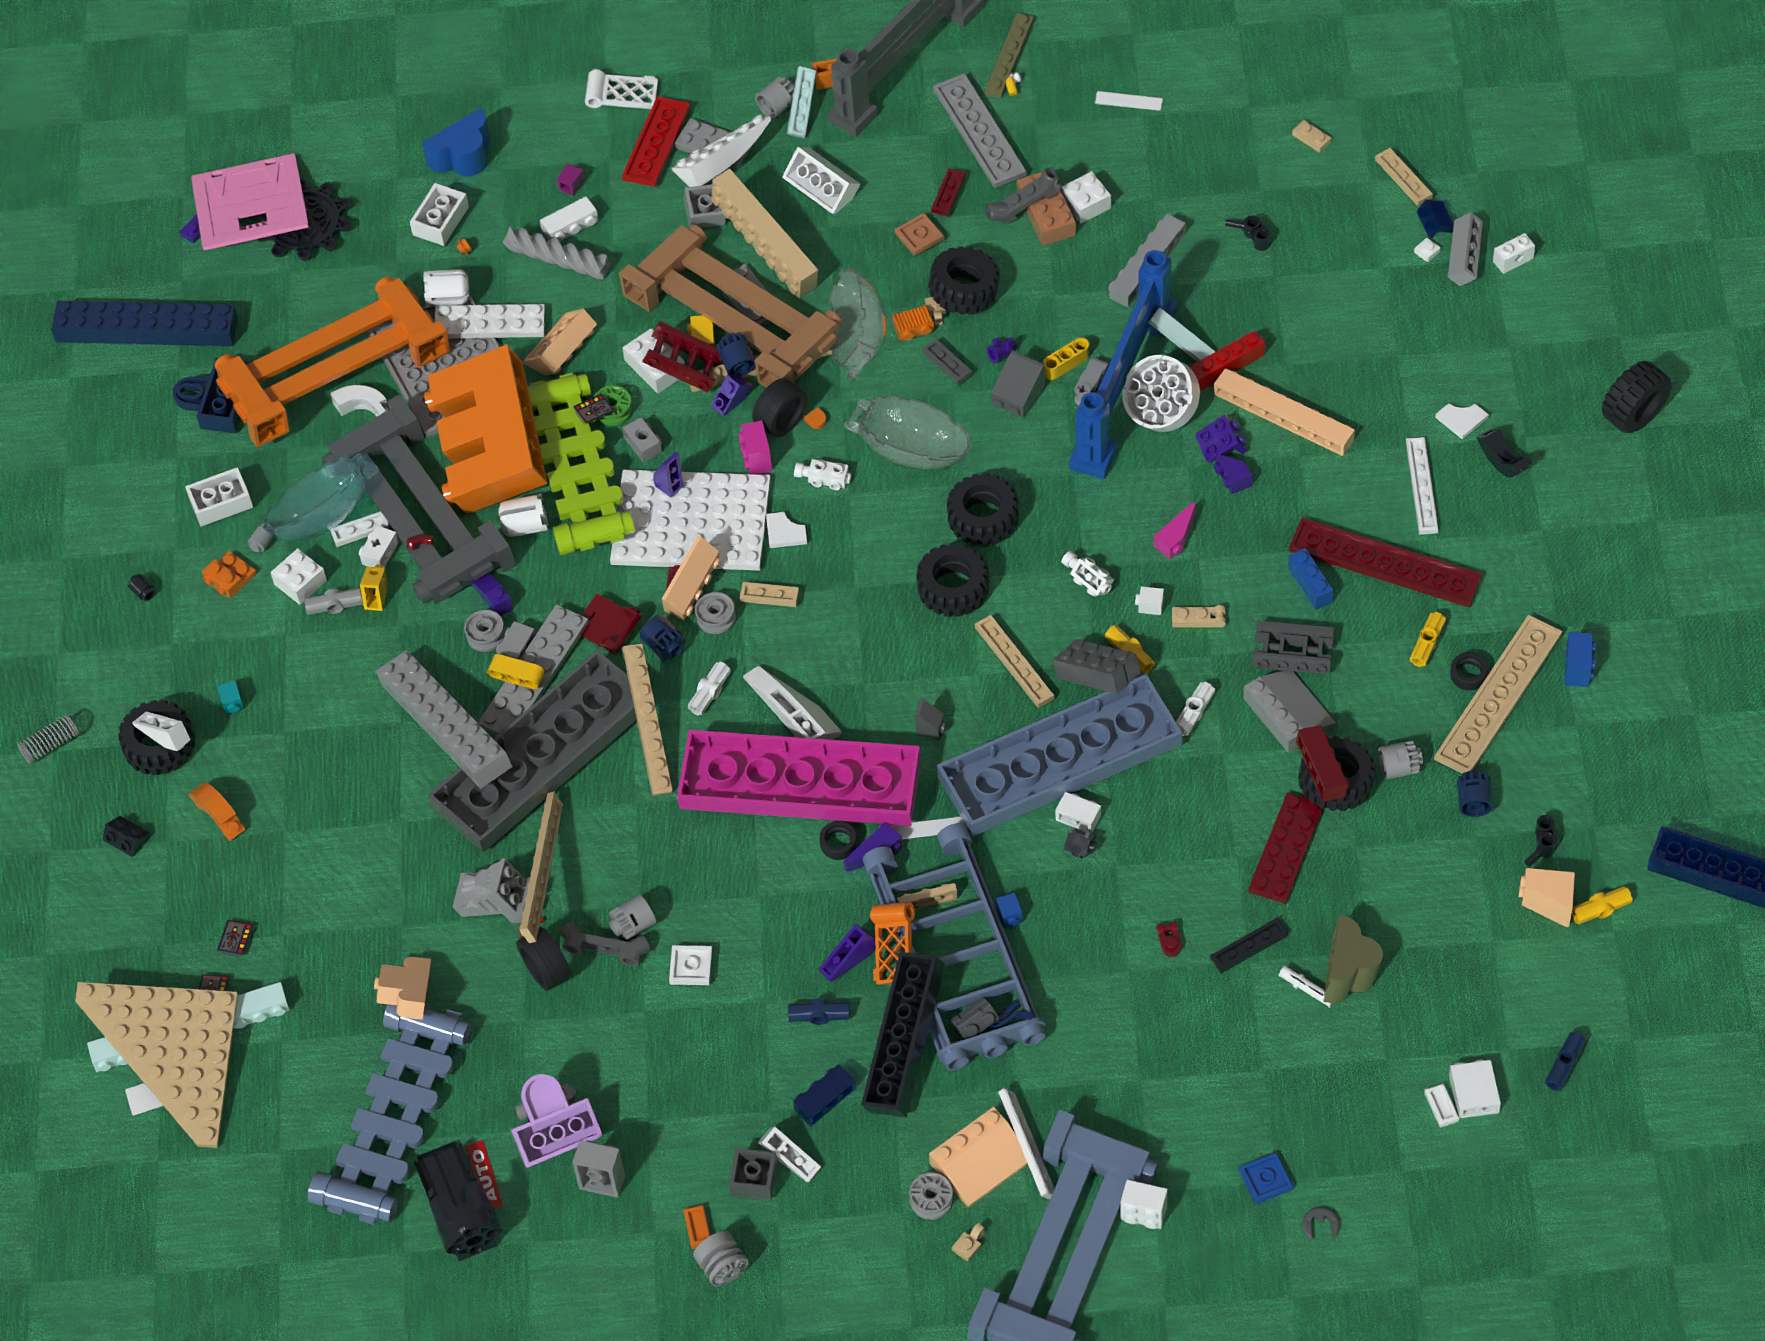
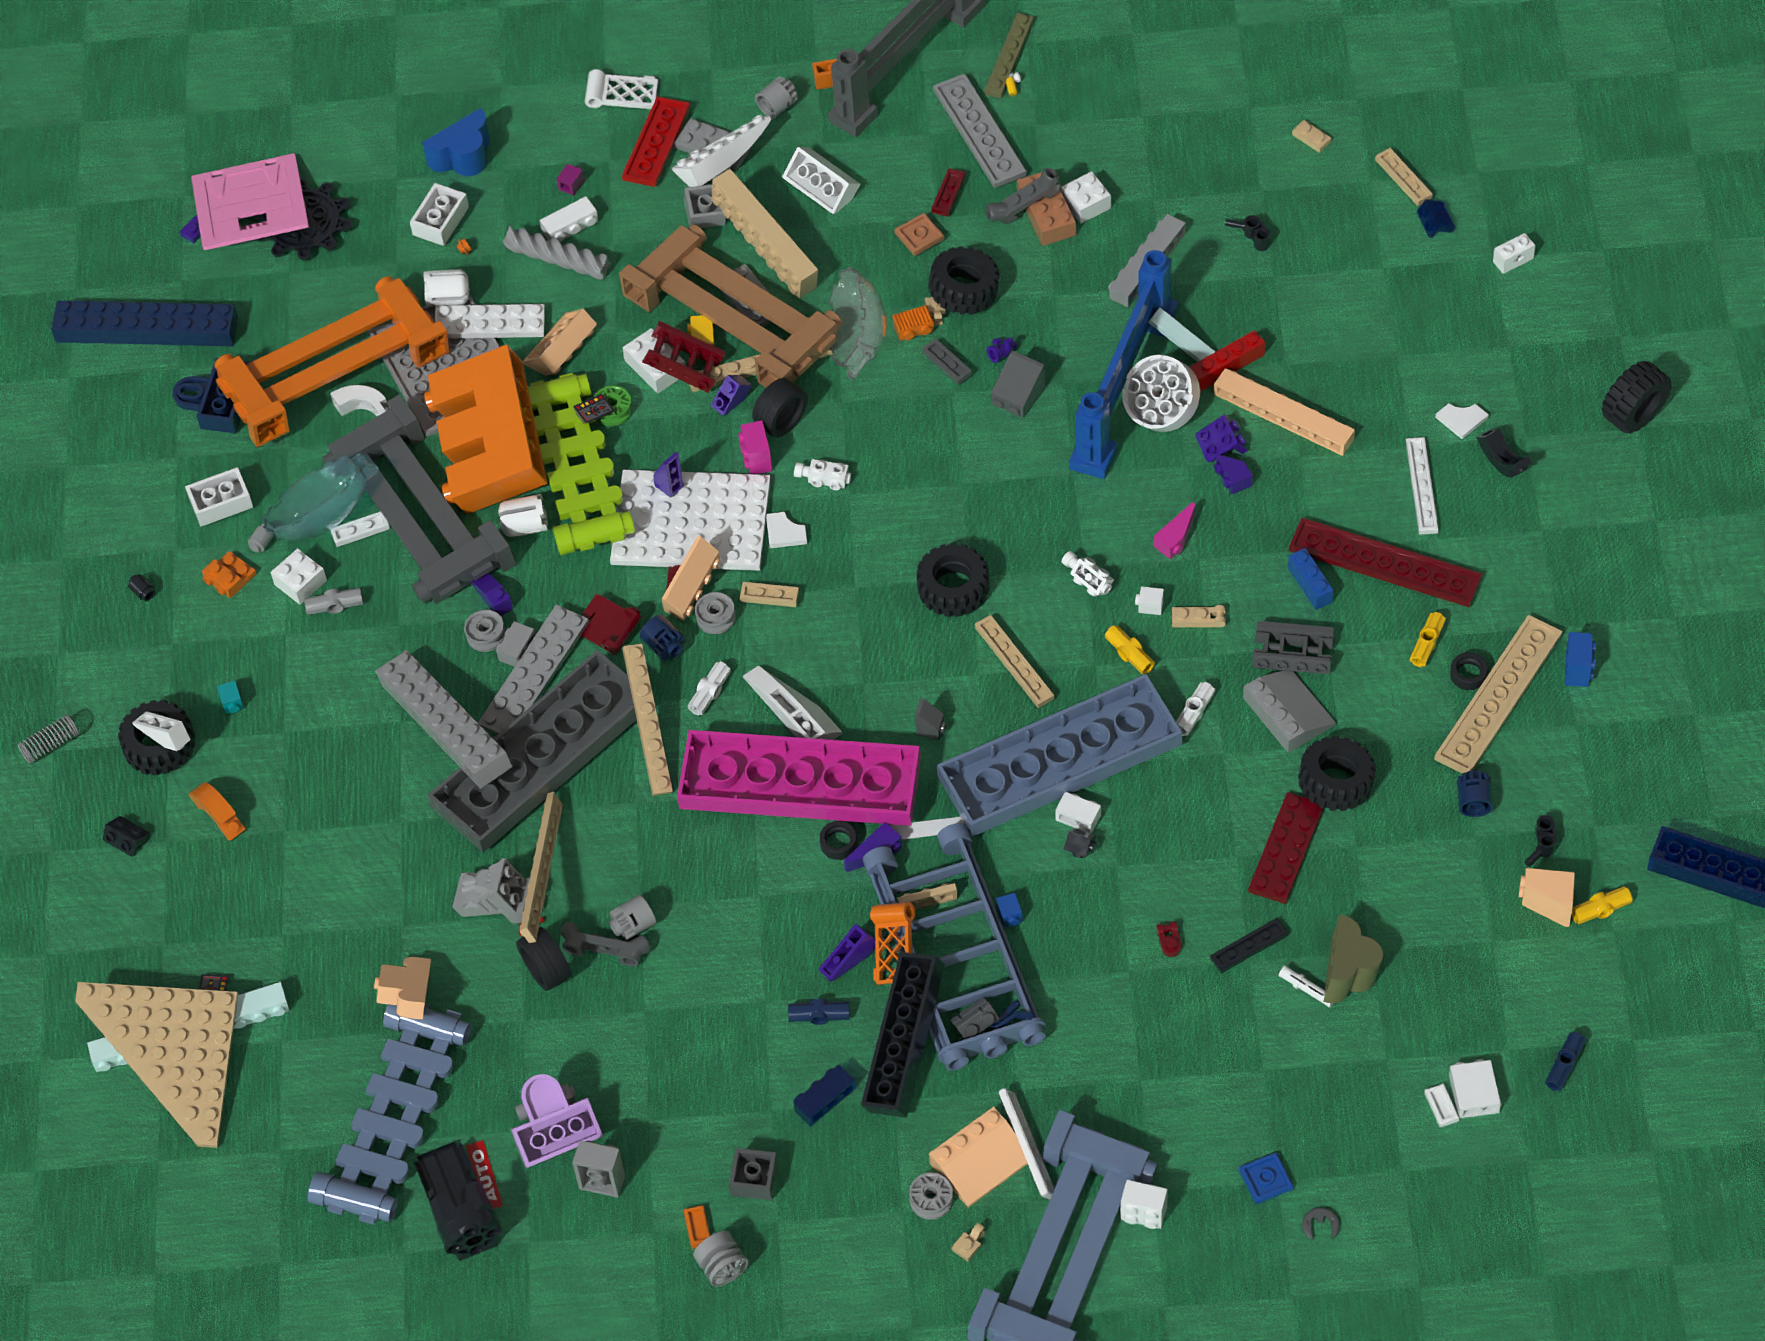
(141, 1099): white sticker -> none
(235, 938): piece -> none
(376, 579): yellow torso -> none
(379, 547): white brick -> none
(419, 539): dark red arm -> none
(516, 671): yellow beam -> none
(642, 439): light grey brick -> none
(690, 965): white plate -> none
(736, 354): dark blue gear -> none
(789, 1154): white slope -> none
(801, 102): light aqua tile -> none
(815, 419): orange tile -> none
(910, 433): clear windscreen -> none
(982, 490): black tyre -> none
(1066, 358): yellow beam -> none
(1090, 378): light grey piece -> none
(1096, 666): dark grey piece -> none
(1128, 100): white sticker -> none
(1322, 763): dark red brick -> none
(1399, 759): light grey gear -> none
(1427, 250): white plate -> none
(1465, 249): light grey brick -> none

